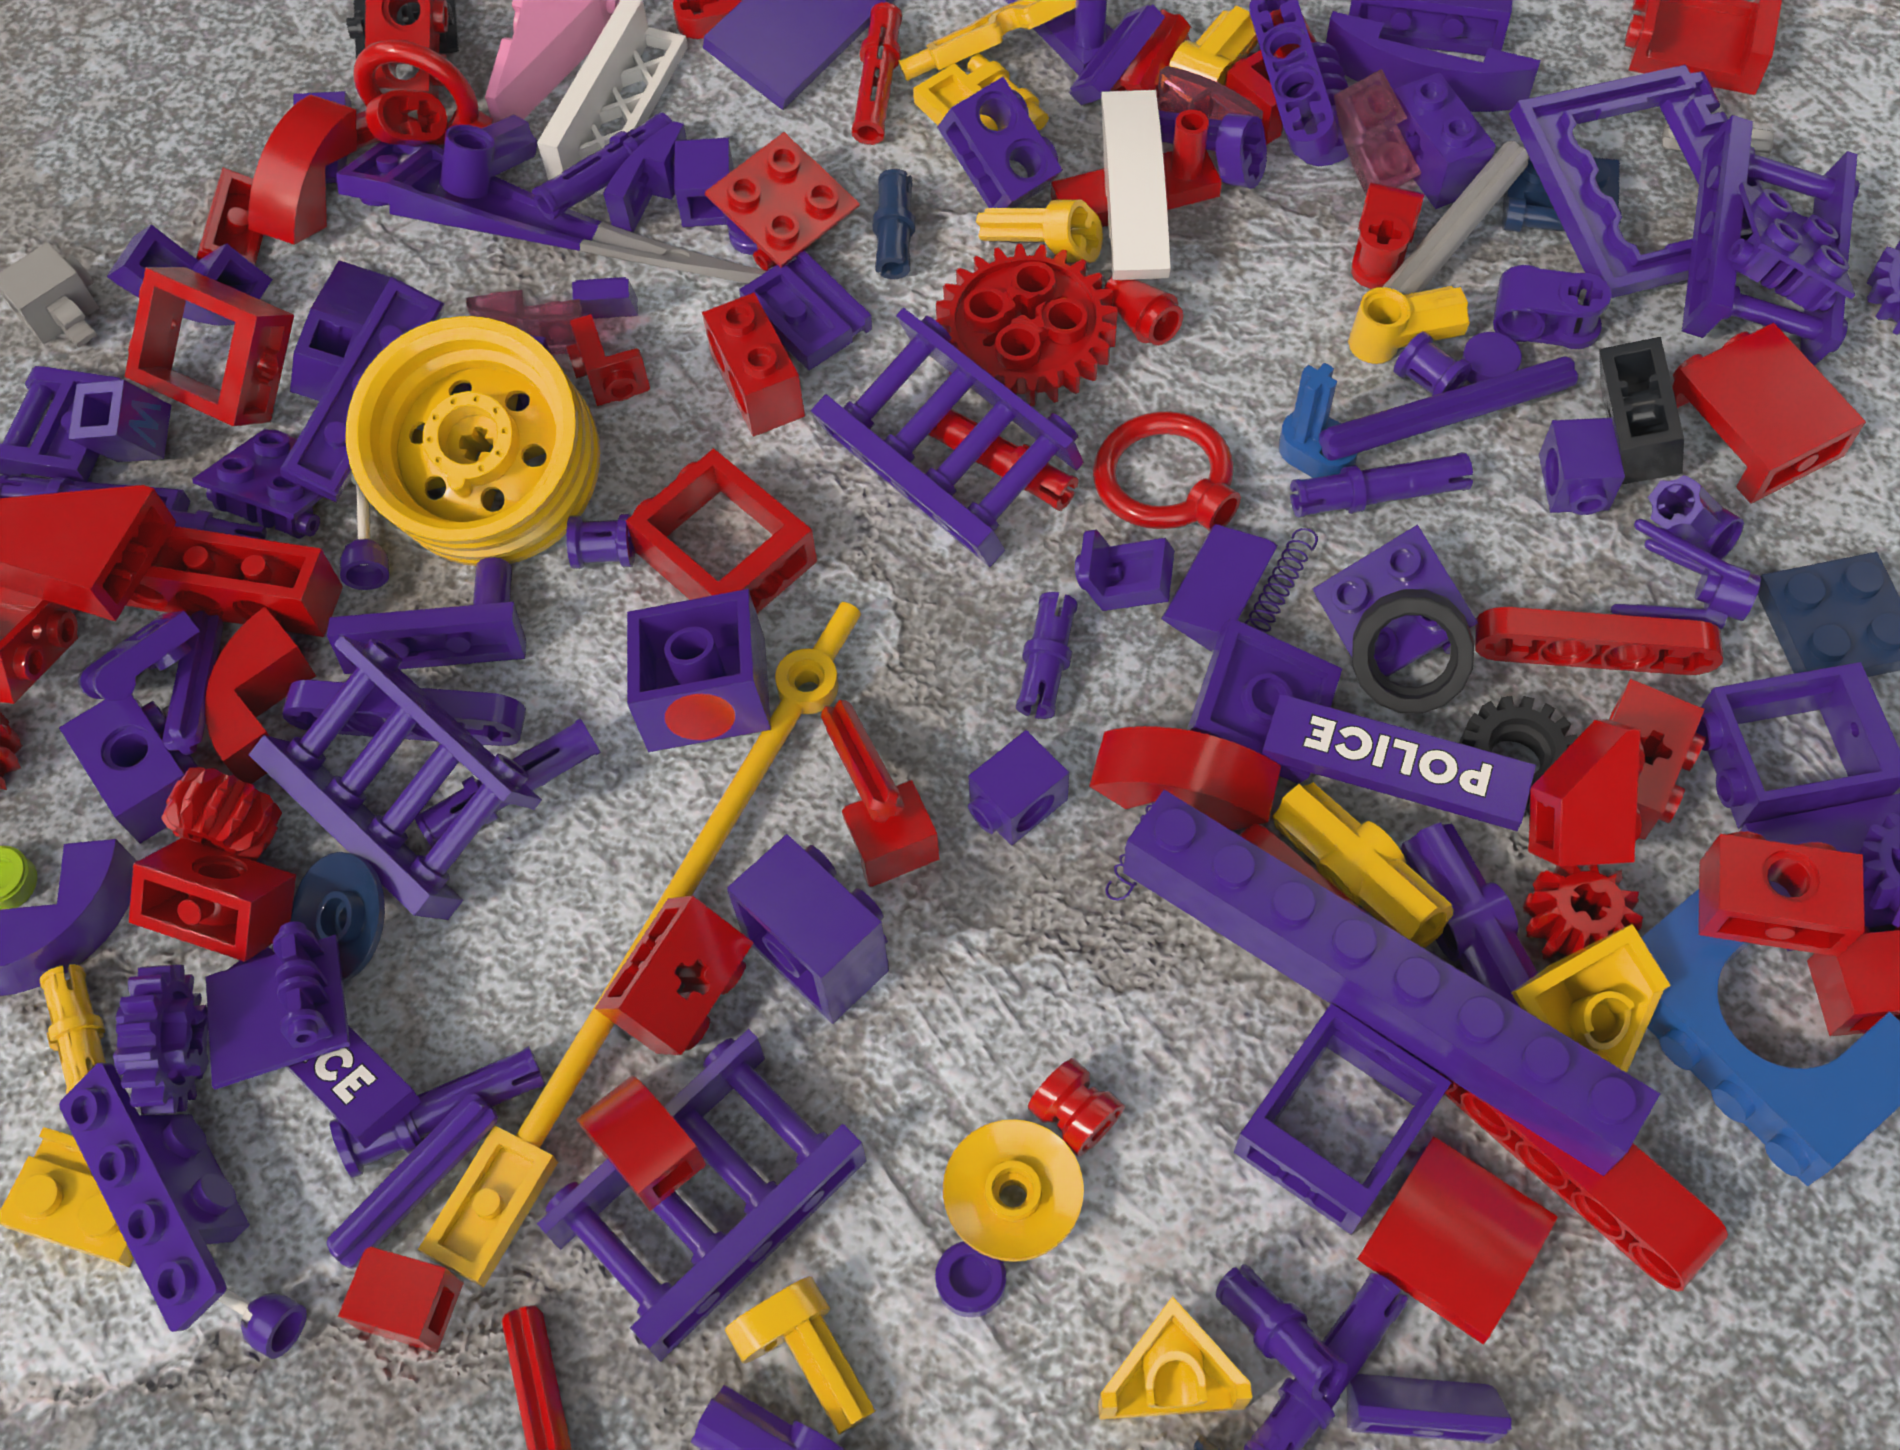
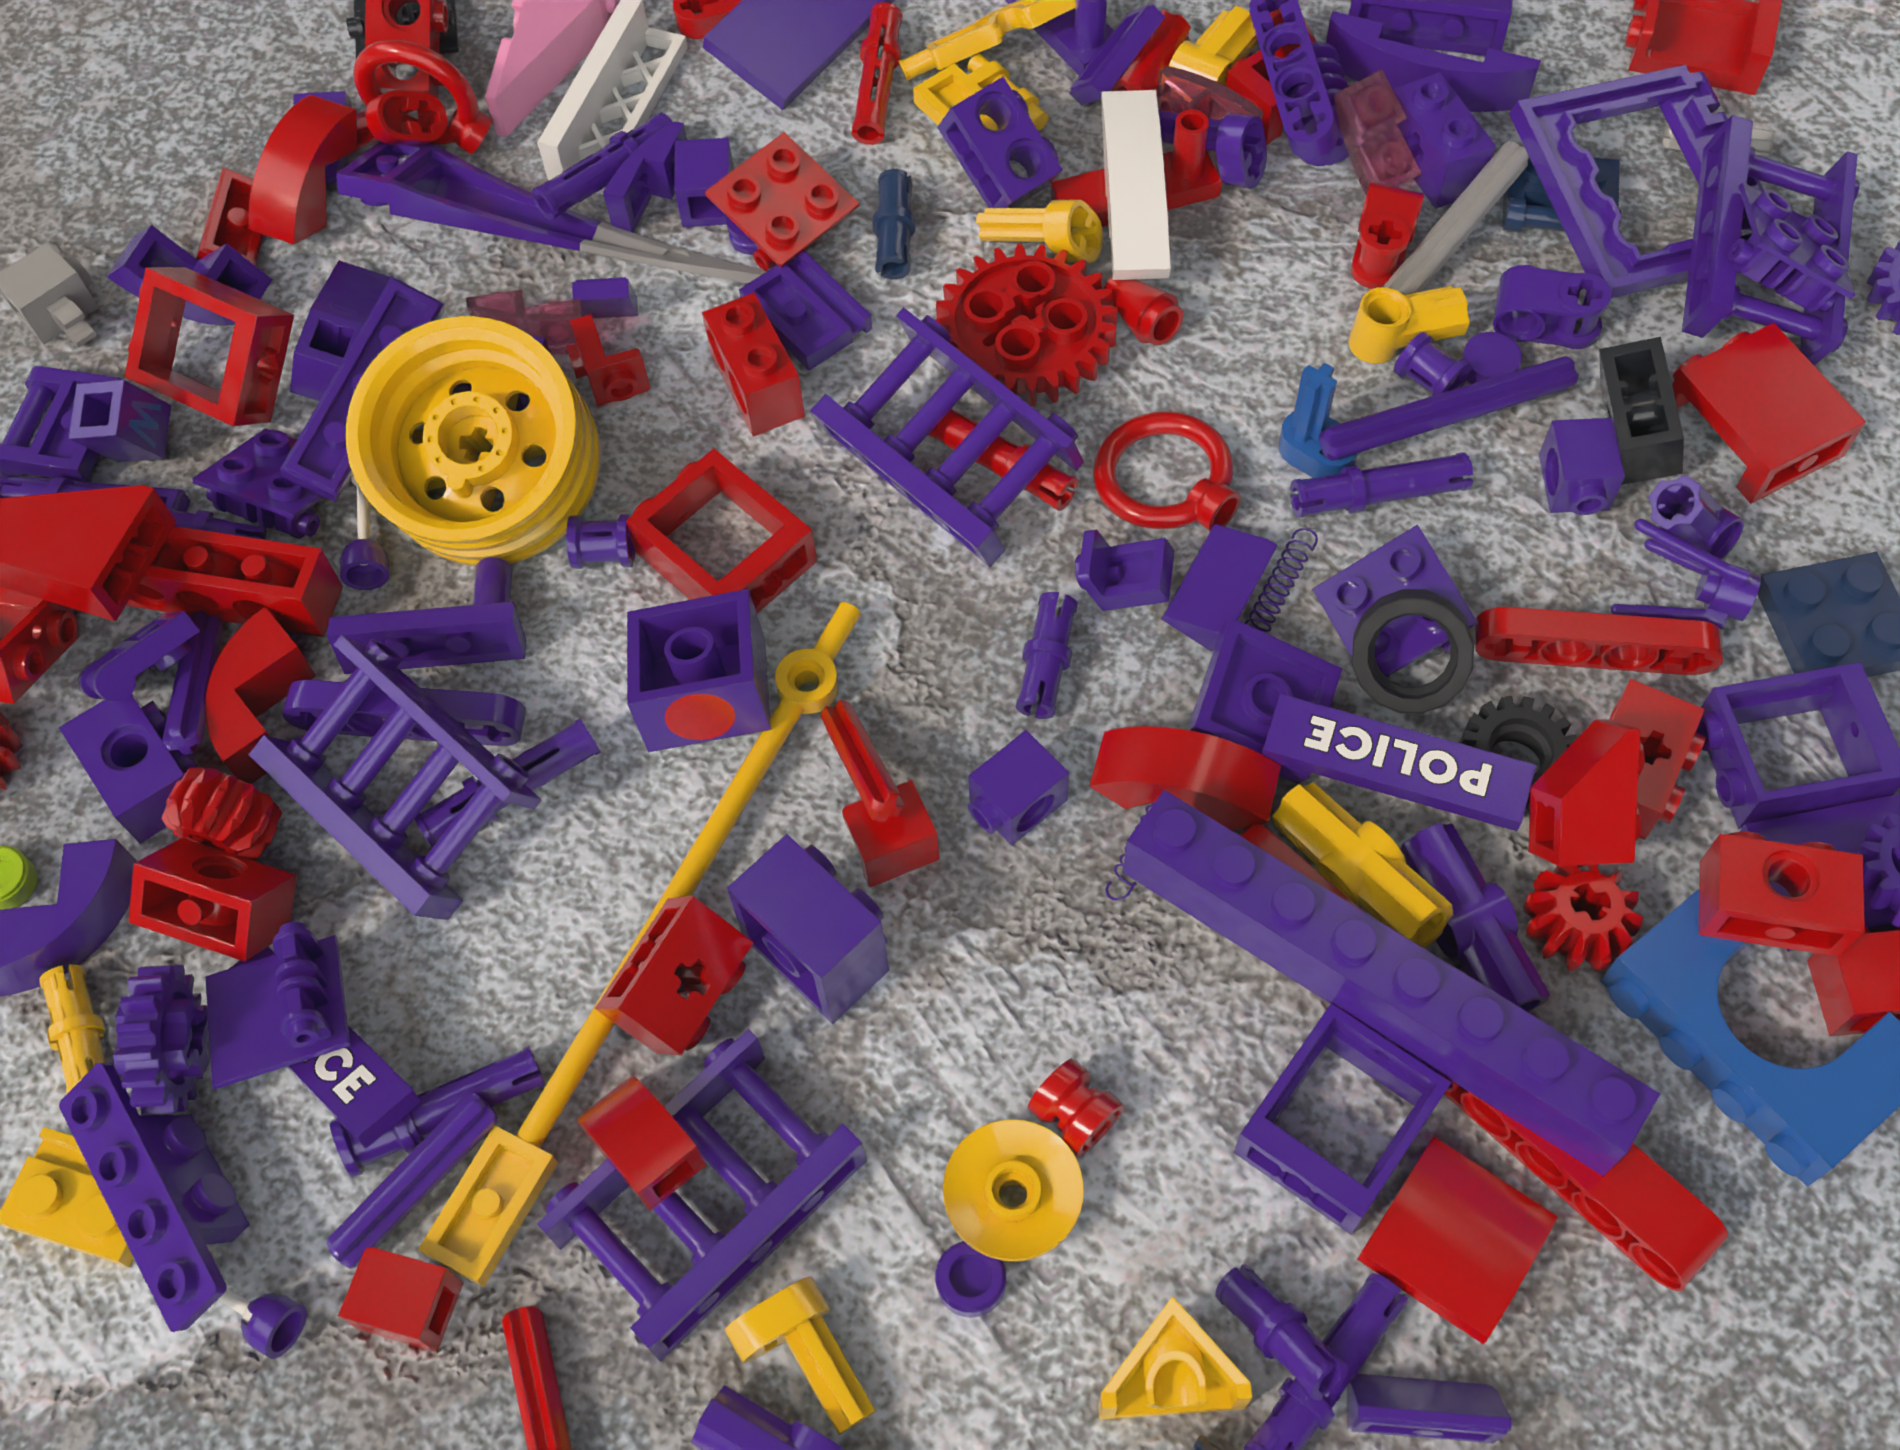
(345, 900): dark blue dish -> none
(478, 154): dark purple piece -> none
(1599, 995): yellow slope -> none

